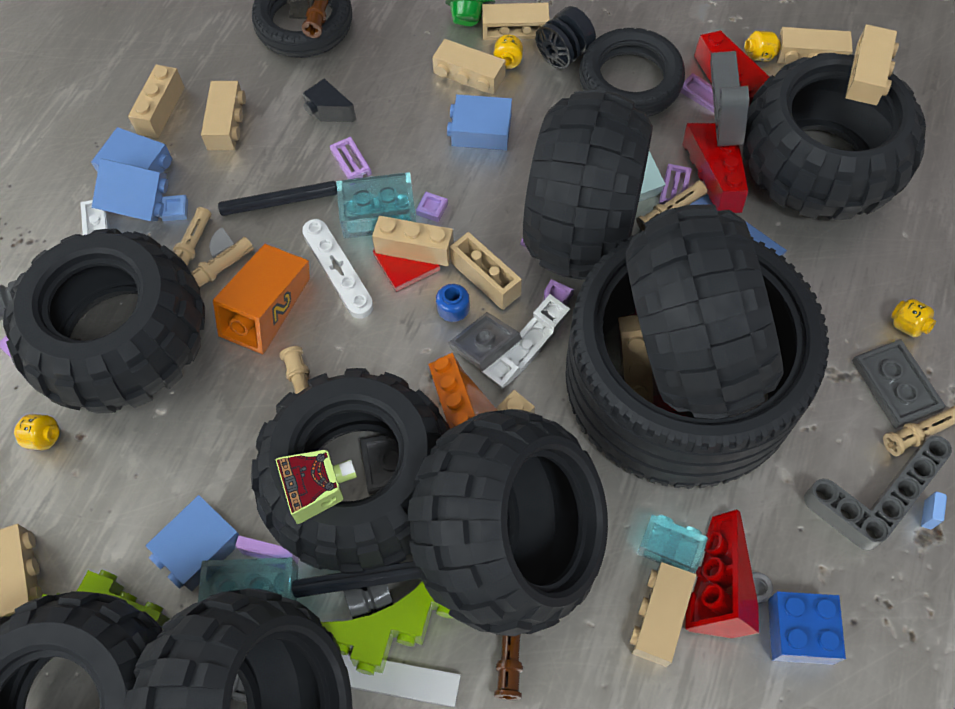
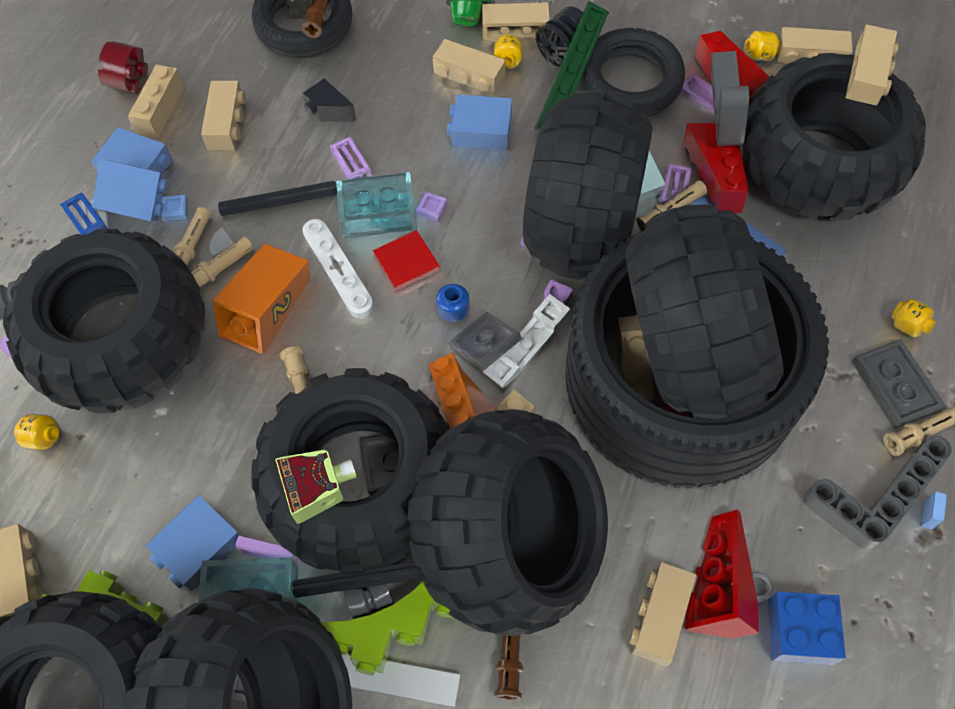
(91, 227): none -> blue tile
(122, 66): none -> dark red brick
(413, 240): tan brick -> none
(485, 270): tan brick -> none
(575, 57): none -> dark green tile
(672, 543): clear light blue brick -> none

